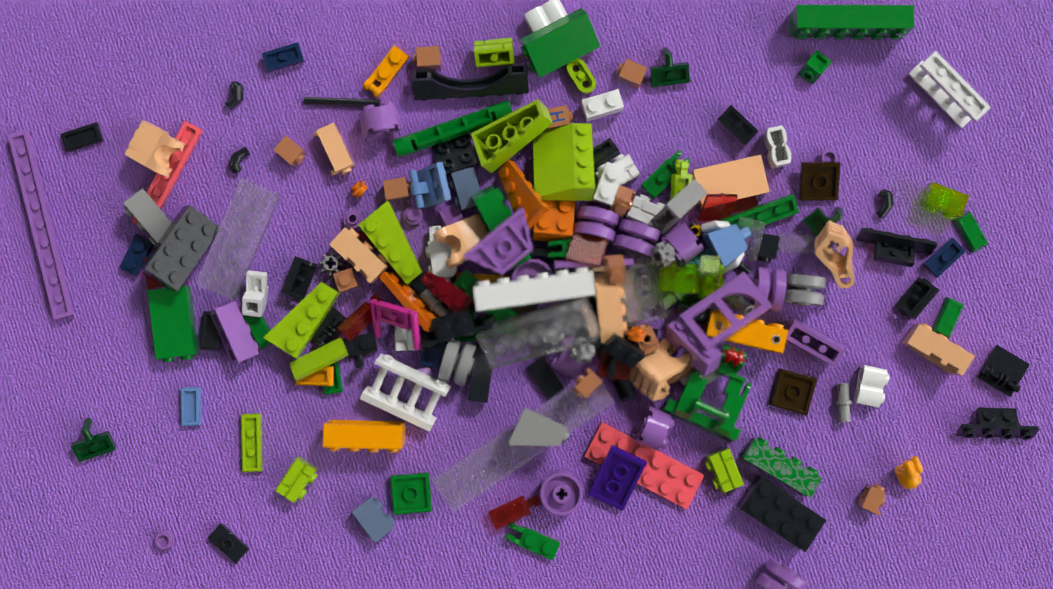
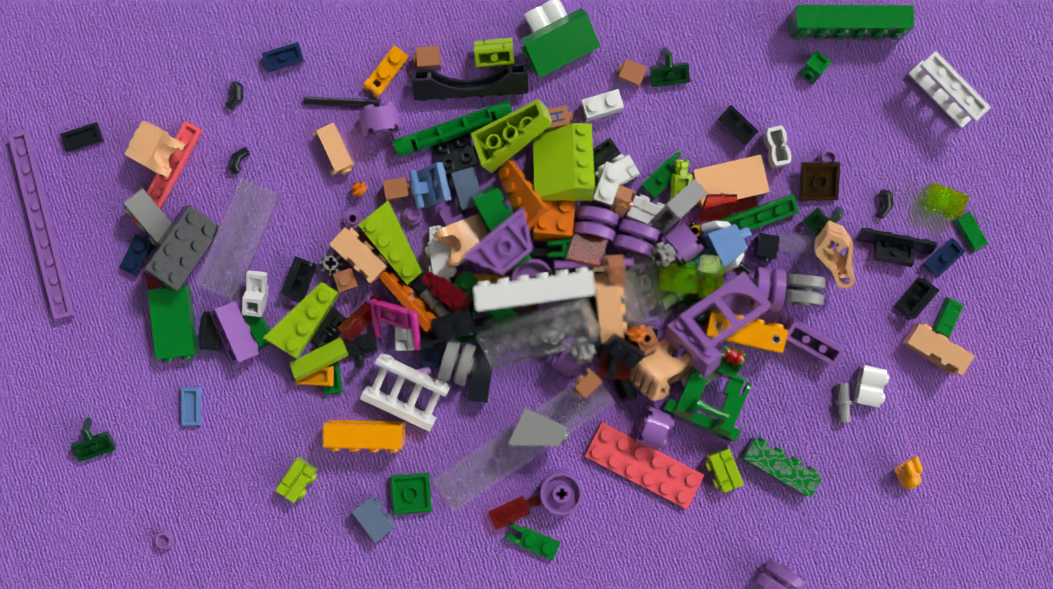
(228, 543): black plate -> none
(251, 442): lime tile -> none
(290, 151): nougat brick -> none
(545, 377): black tile -> none
(581, 76): lime plate -> none
(617, 477): dark purple plate -> none
(740, 303): light grey pin -> none
(753, 243): clear panel -> none
(781, 513): black brick -> none
(793, 391): dark brown tile -> none
(872, 498): nougat brick -> none
(997, 423): black bracket -> none
(1003, 371): black hinge -> none

